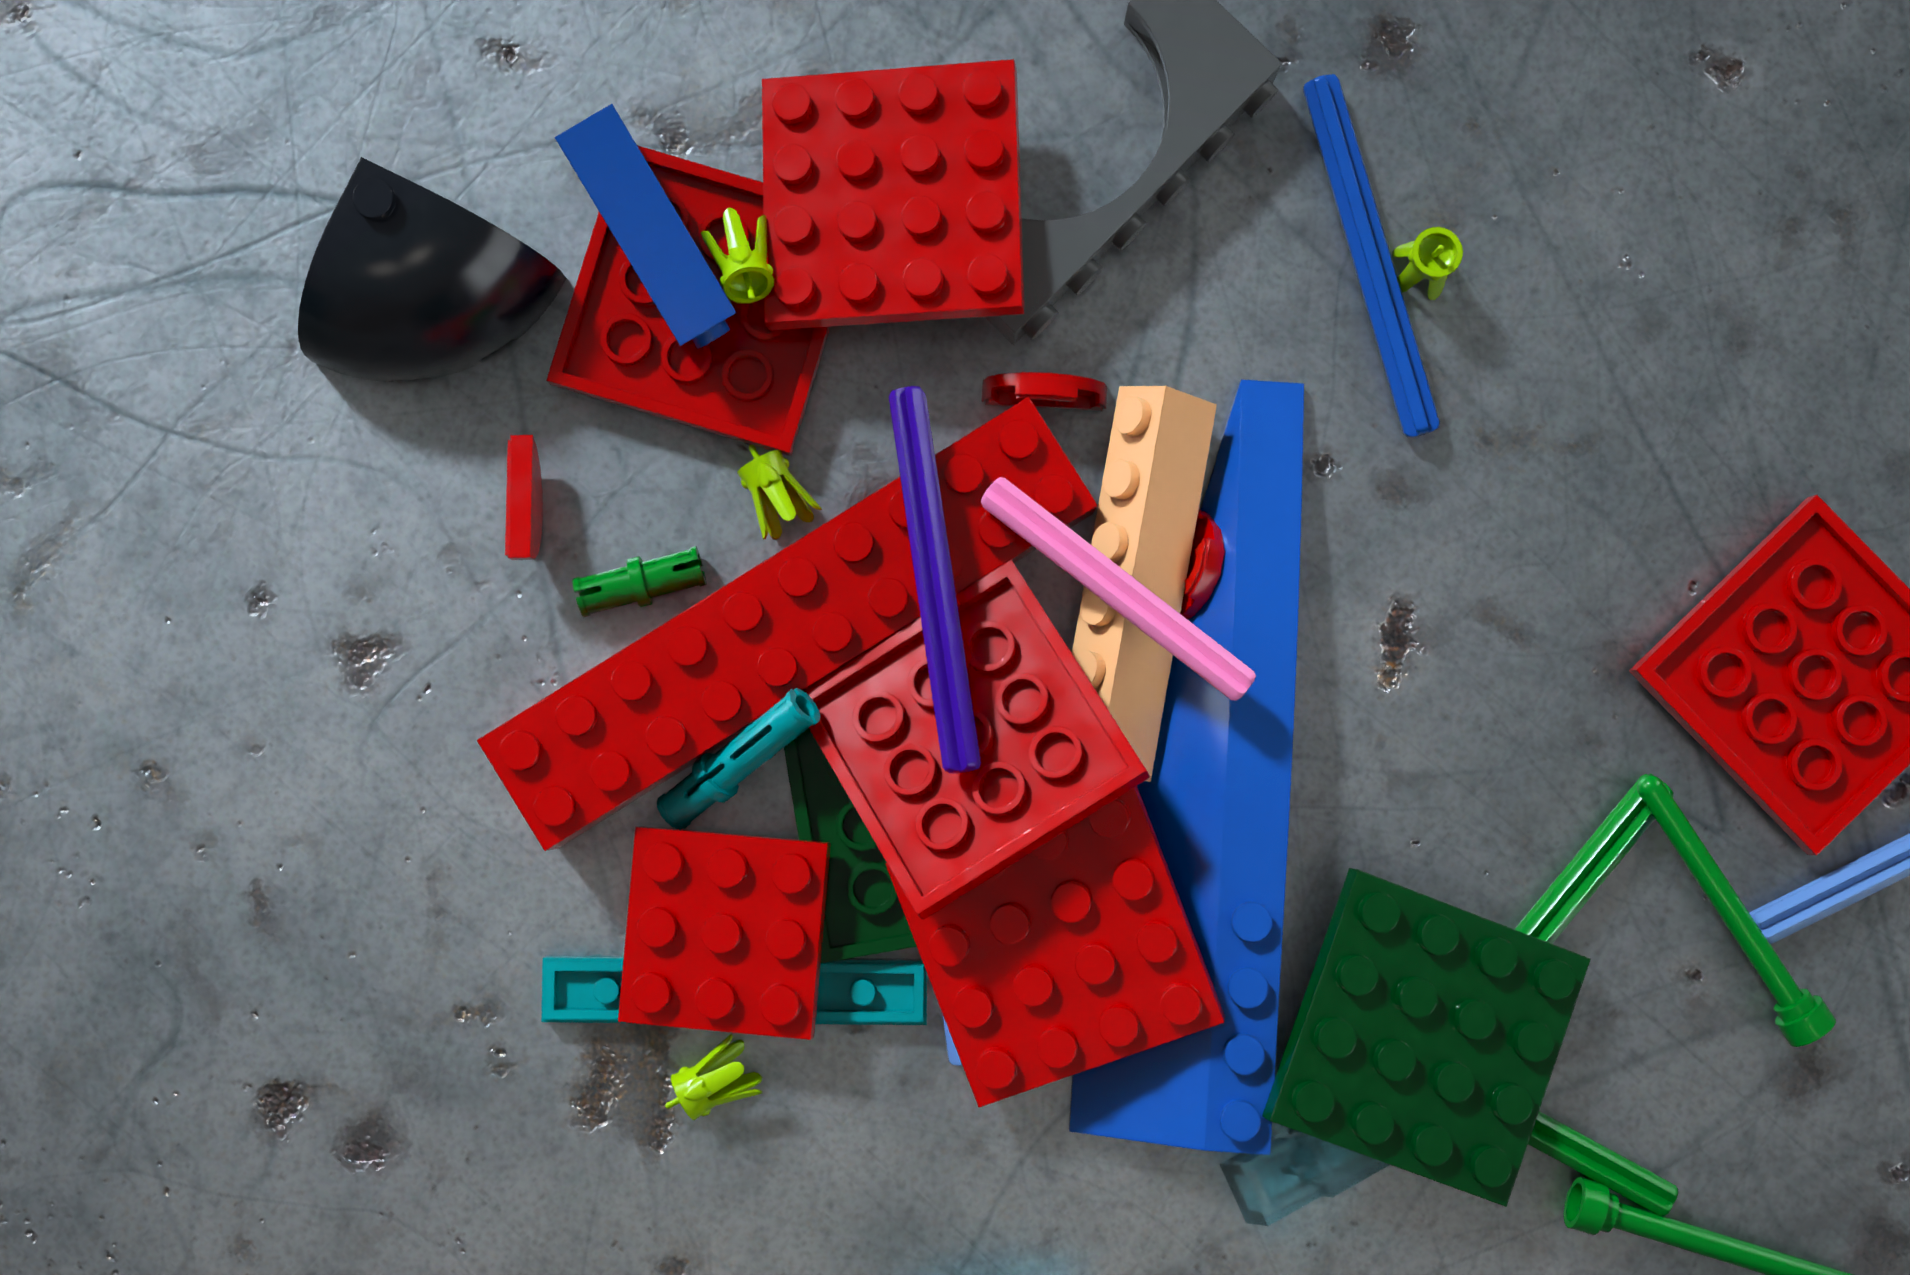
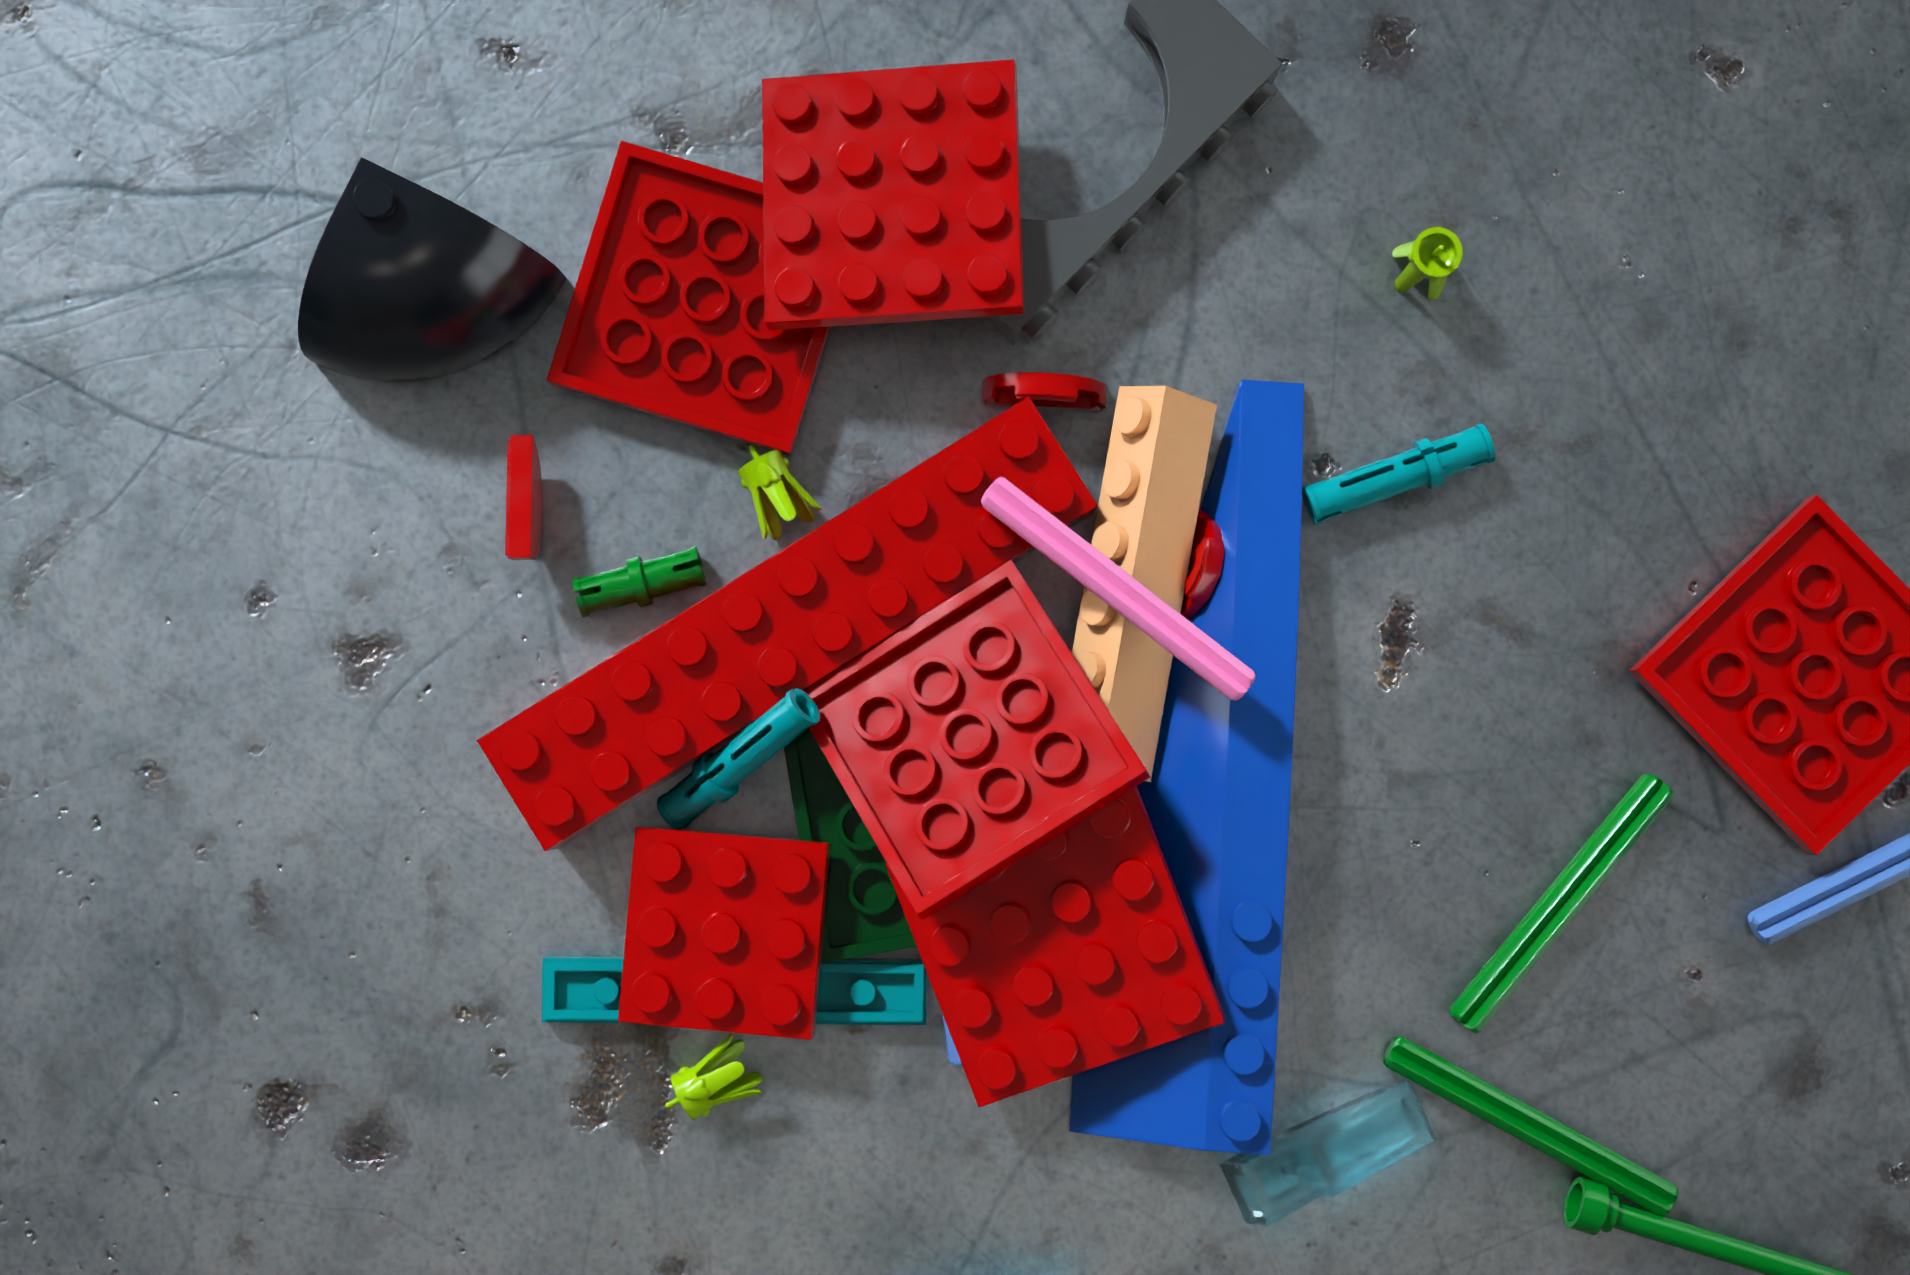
(647, 227): blue slope -> none
(744, 271): lime piece -> none
(934, 580): dark purple axle -> none
(1371, 256): blue axle -> none
(1420, 466): none -> teal pin
(1426, 1037): dark green plate -> none
(1799, 1014): green piece -> none

